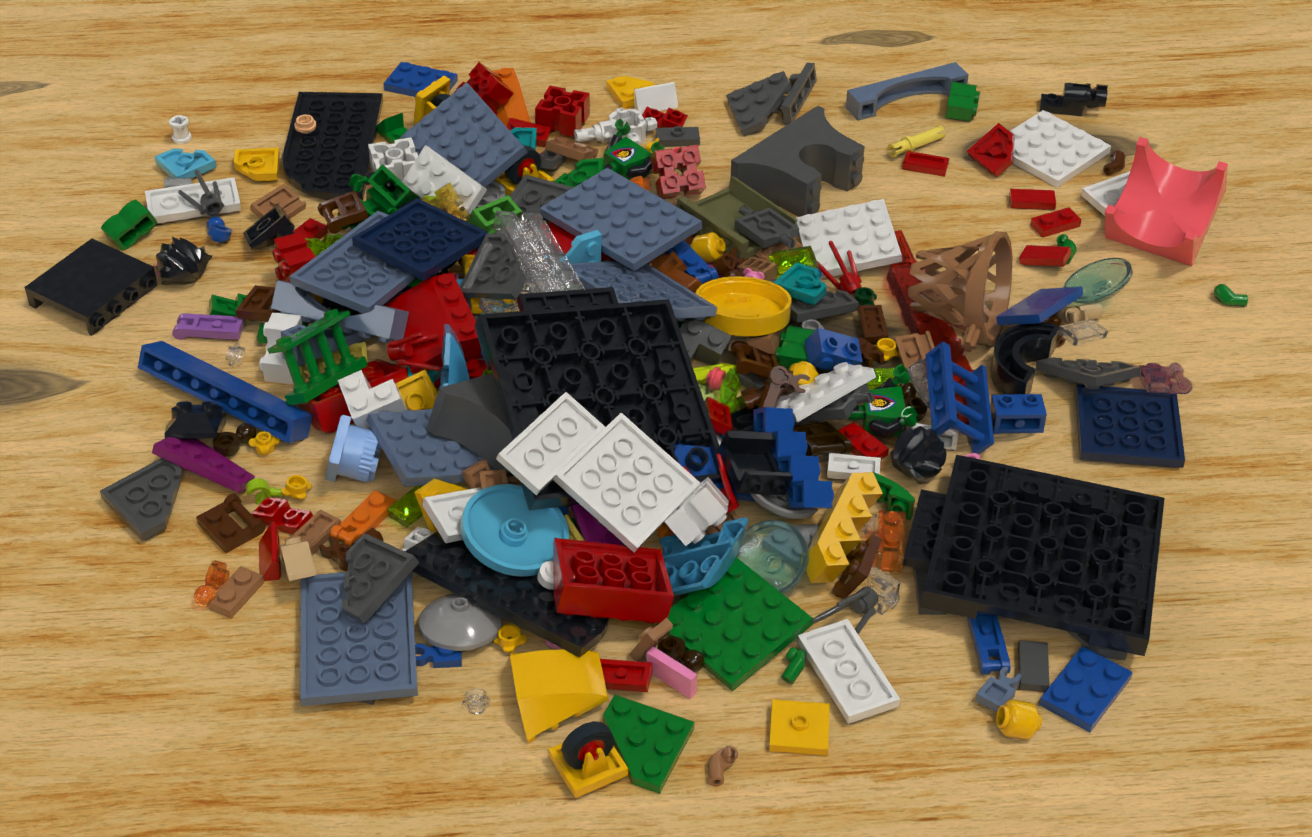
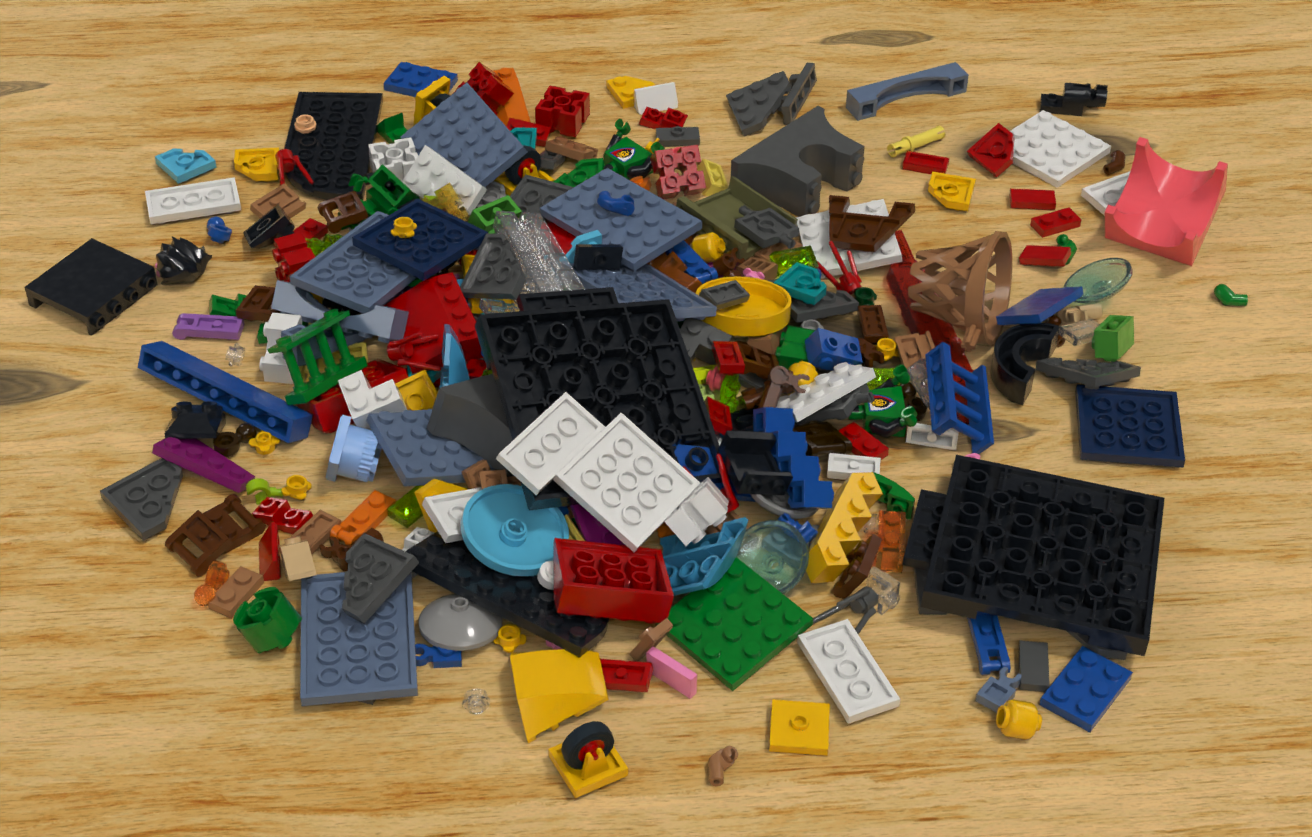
(129, 225): green brick -> none
(171, 182): light grey pin -> none
(180, 129): white bush -> none
(204, 536): none -> reddish brown plate
(210, 203): dark grey plant -> none
(267, 620): none -> green brick
(286, 163): none -> red plant
(403, 227): none -> yellow plate
(598, 257): none -> black plate
(604, 130): white piece -> none
(621, 205): none -> blue piece
(647, 740): green plate -> none
(676, 649): dark brown plate -> none
(713, 176): none -> light yellow slope
(725, 294): none -> dark grey plate
(728, 357): none -> red plate
(796, 665): green arm -> none
(806, 529): none -> blue piece
(864, 231): none -> reddish brown wing
(919, 454): black hair -> none
(952, 190): none -> yellow plate
(962, 101): green brick -> none
(1018, 413): blue brick -> none
(1113, 337): none -> bright green brick
(1157, 379): plate -> none

